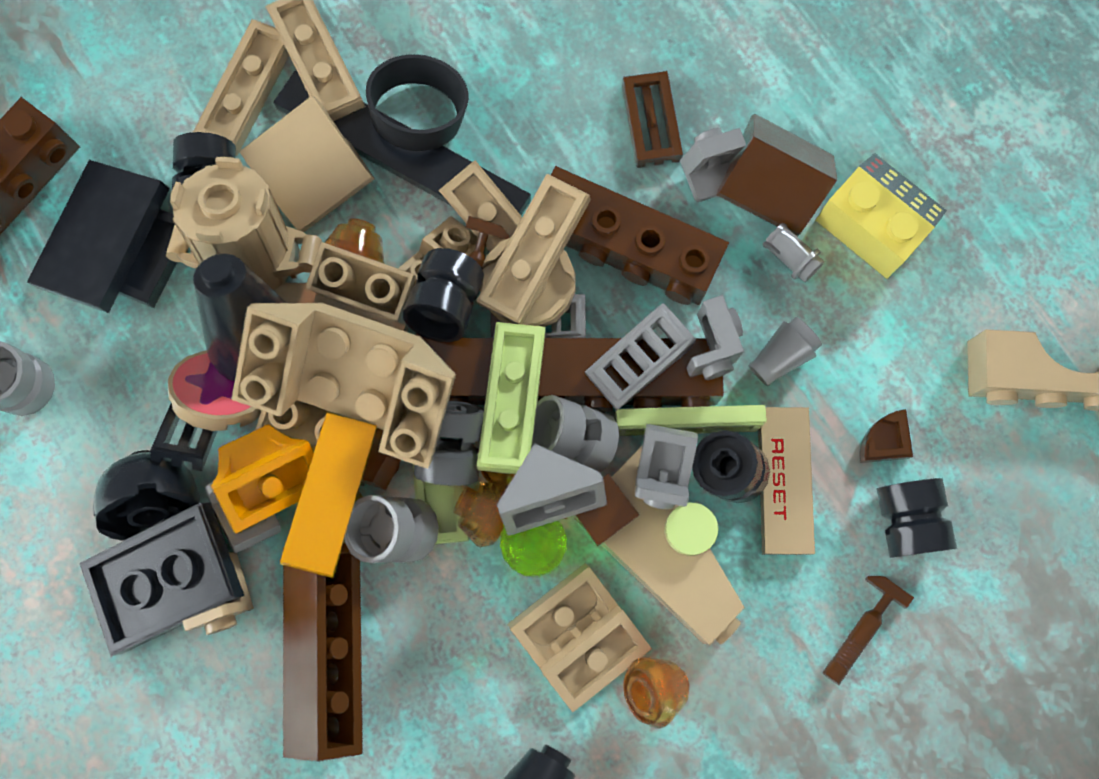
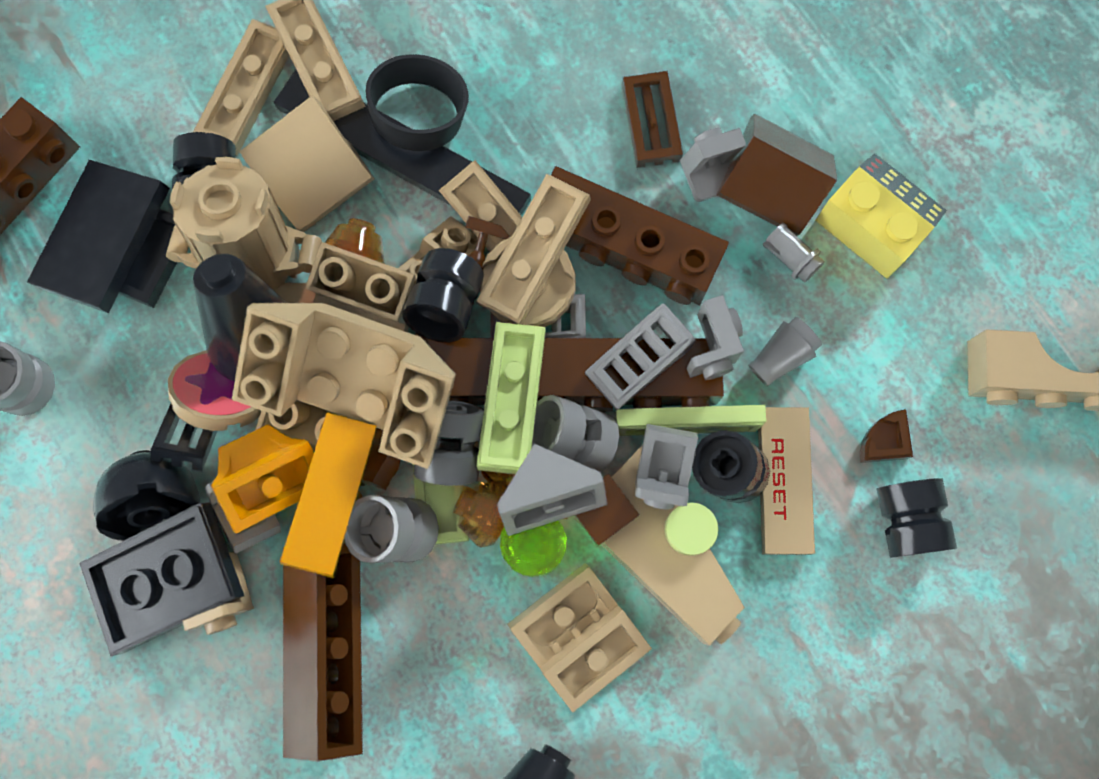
(655, 690): clear orange cone -> none
(865, 628): reddish brown piece -> none

